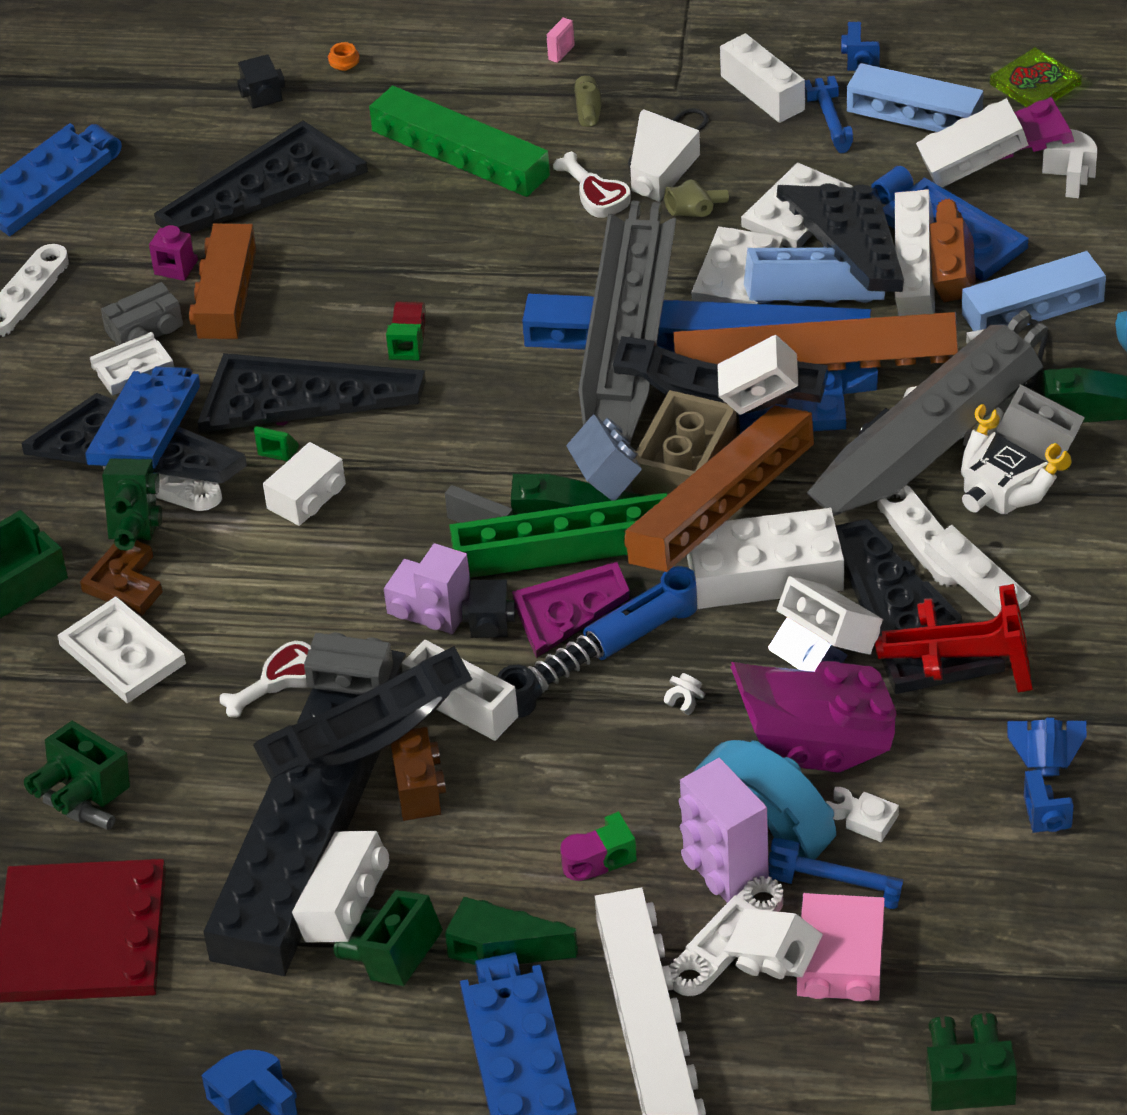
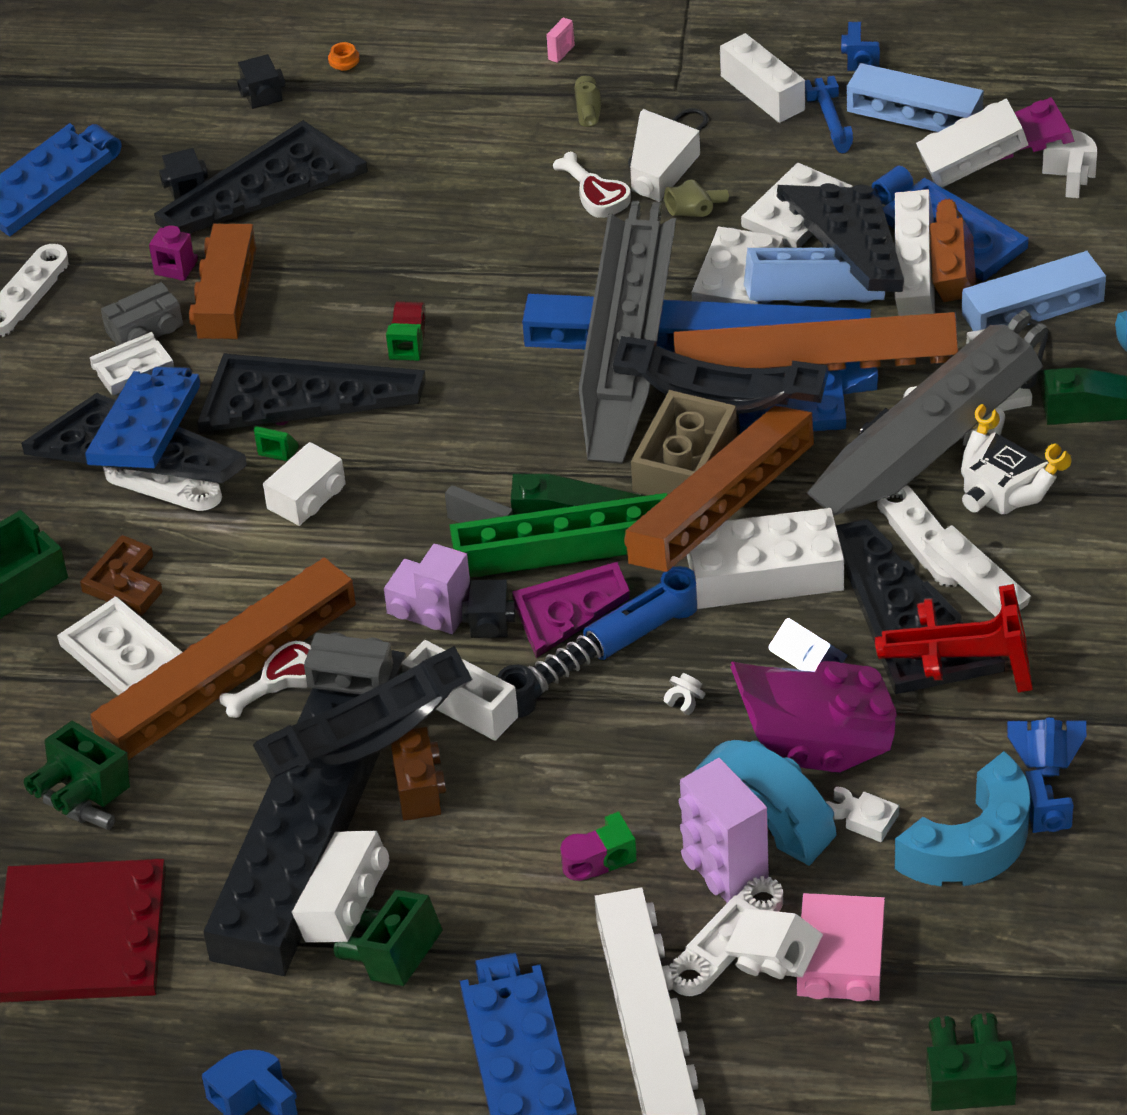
(131, 501): dark green brick -> none
(182, 172): none -> black brick
(223, 658): none -> dark orange brick
(460, 141): green brick -> none
(488, 931): dark green slope -> none
(604, 456): sand blue brick -> none
(757, 374): white brick -> none
(785, 861): blue hinge -> none
(829, 615): white brick -> none
(976, 848): none -> dark azure brick
(1035, 78): clear neon green tile -> none
(1038, 422): light grey brick -> none

